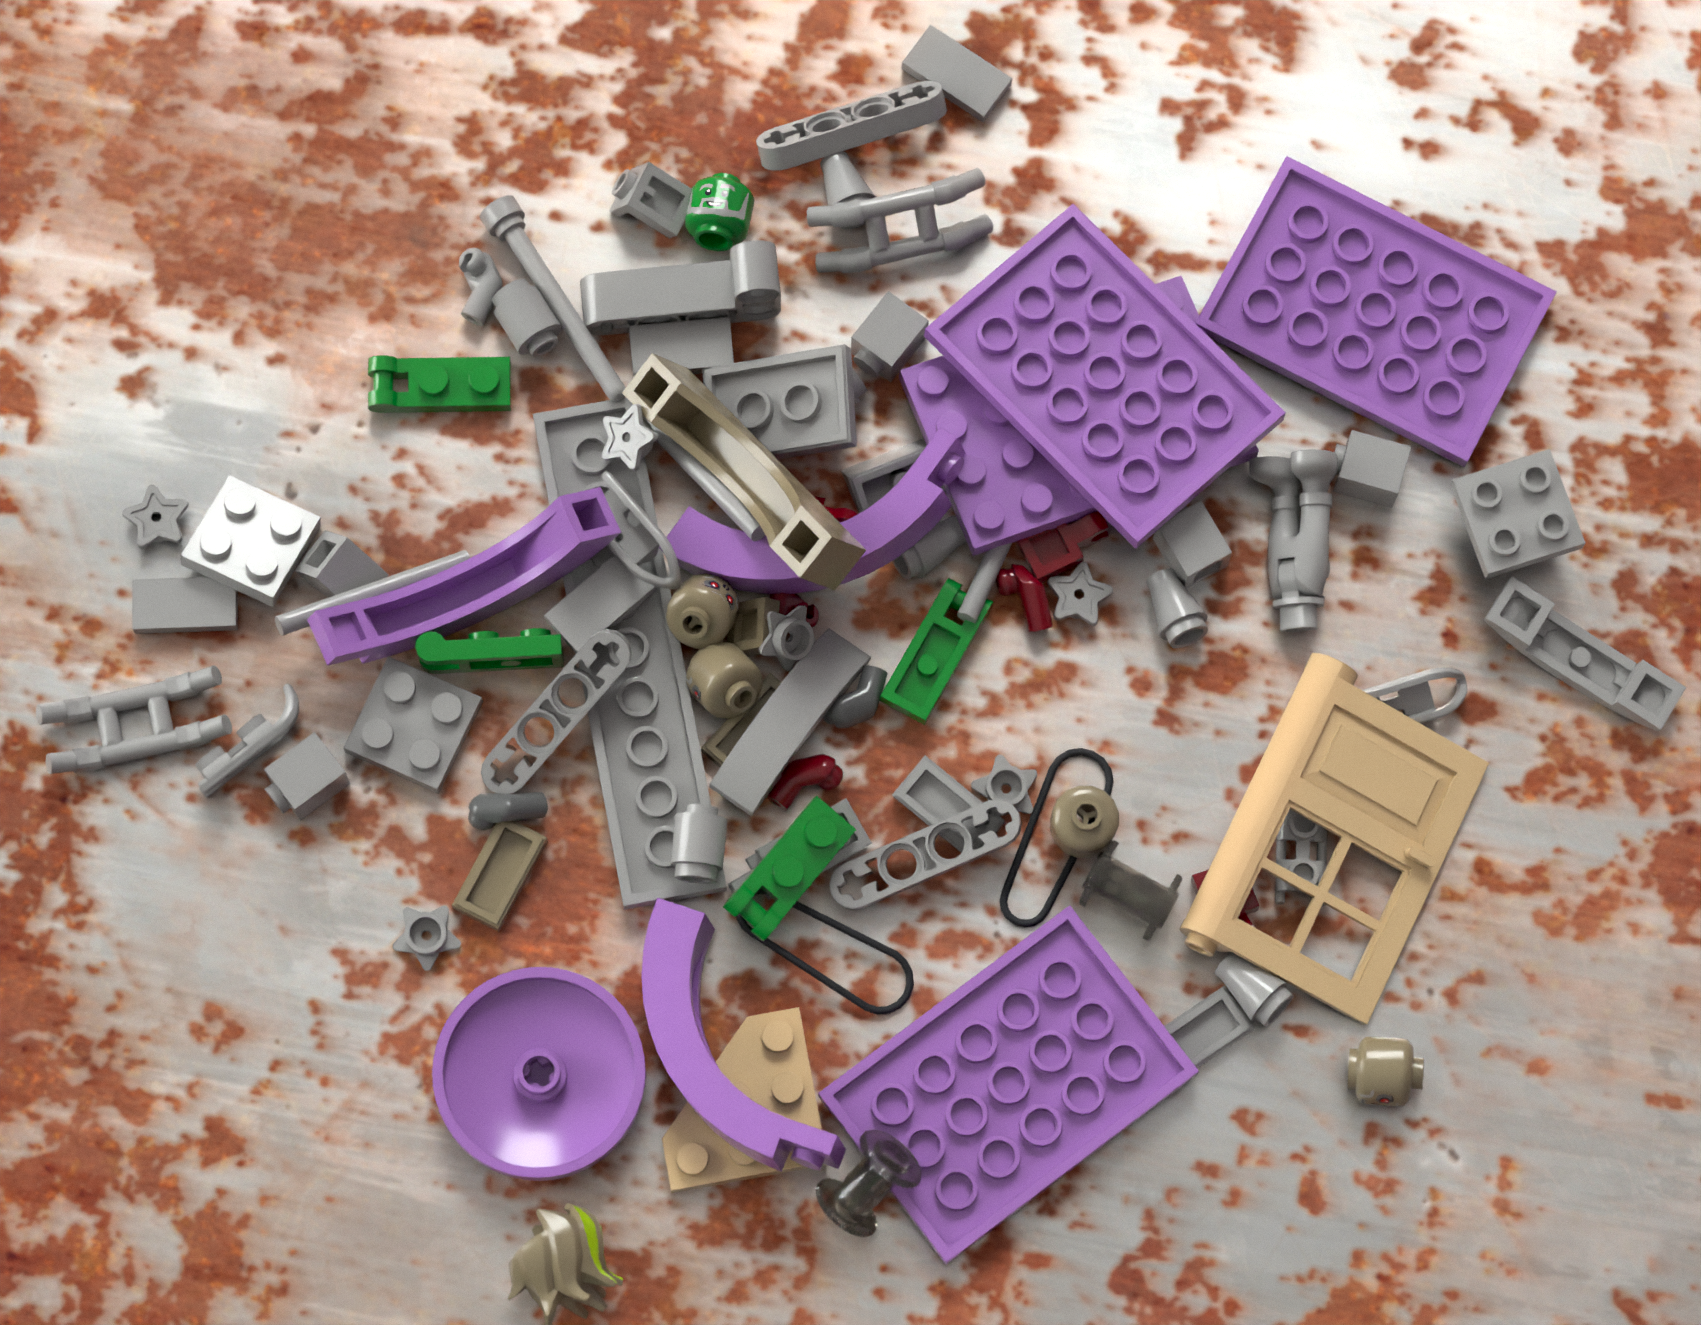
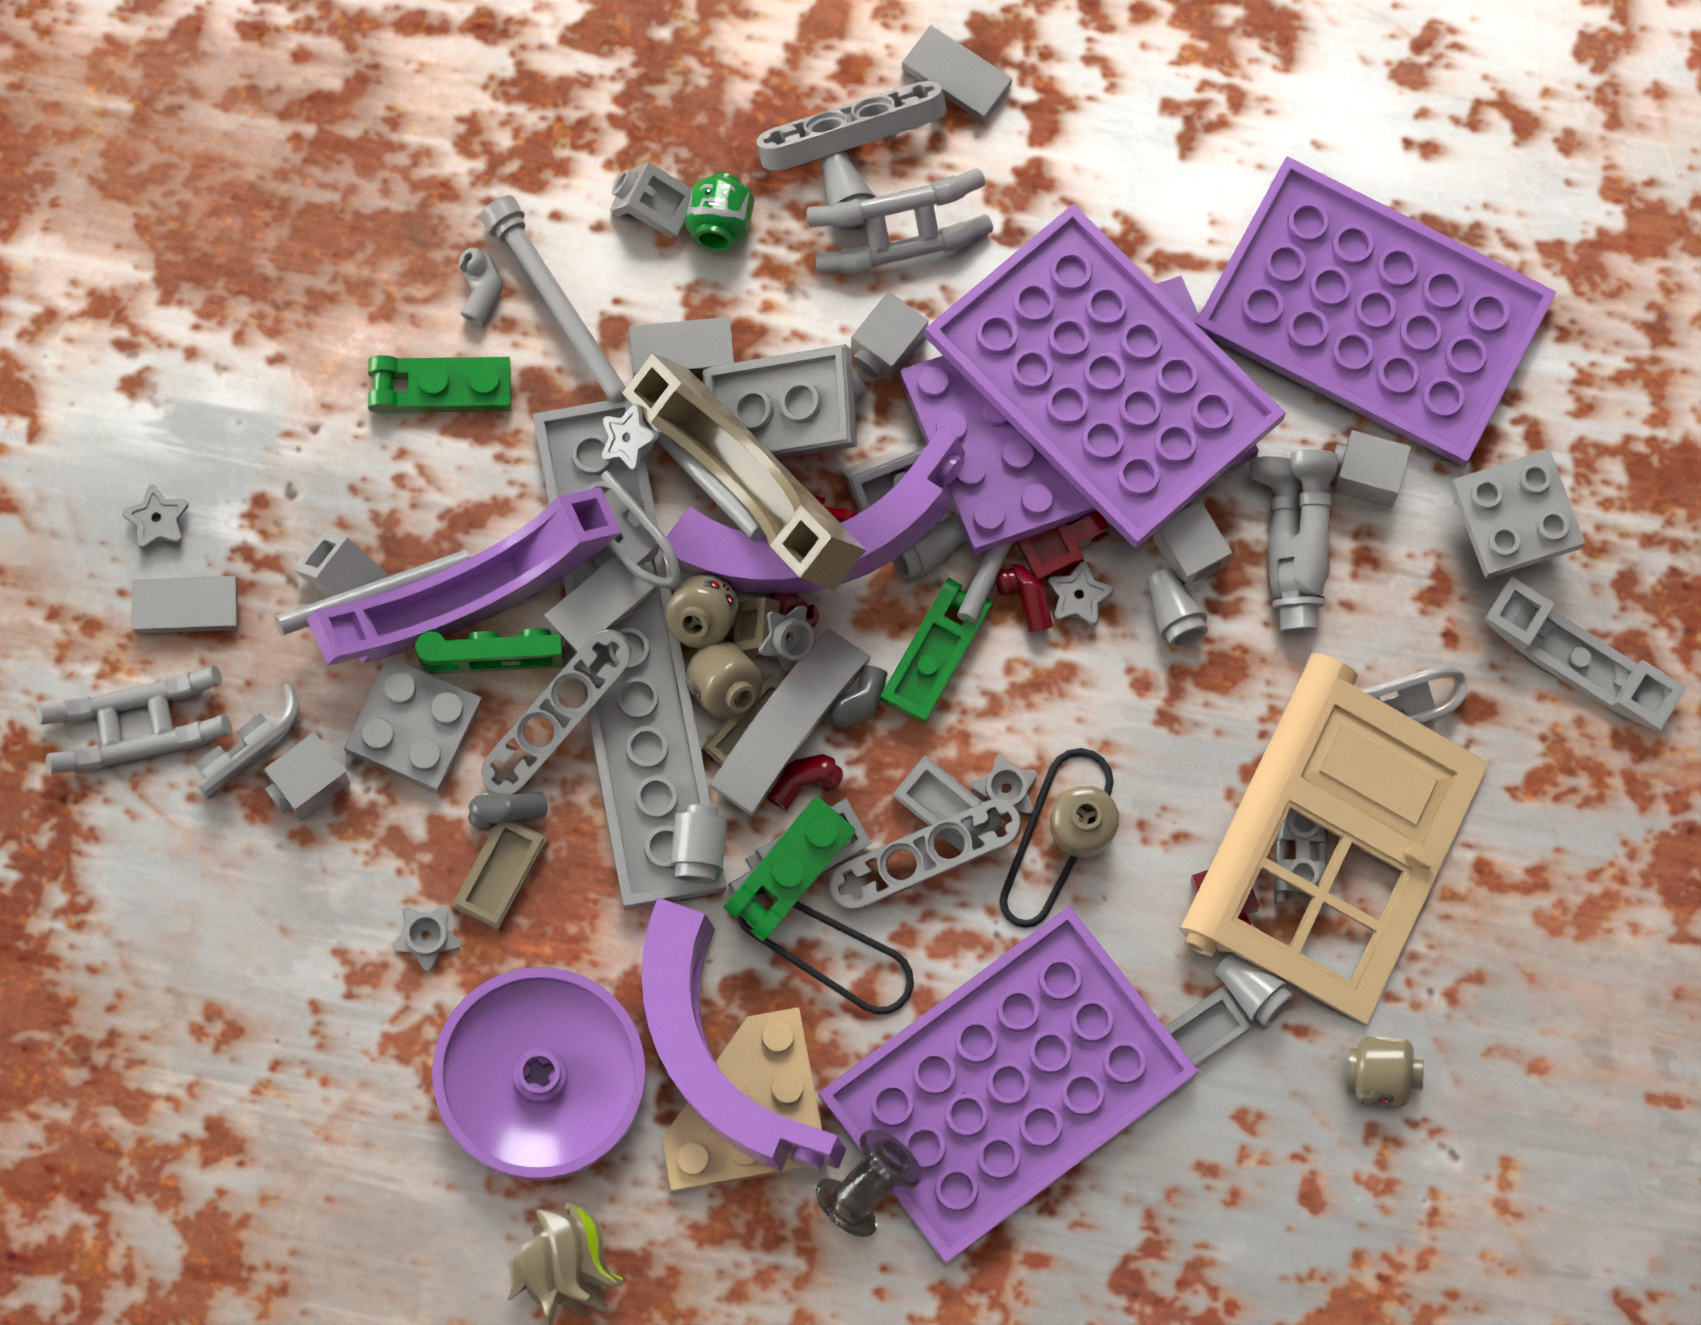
(250, 541): plate -> none
(526, 318): light grey brick -> none
(735, 288): light grey beam -> none
(1130, 890): clear smoke hose -> none

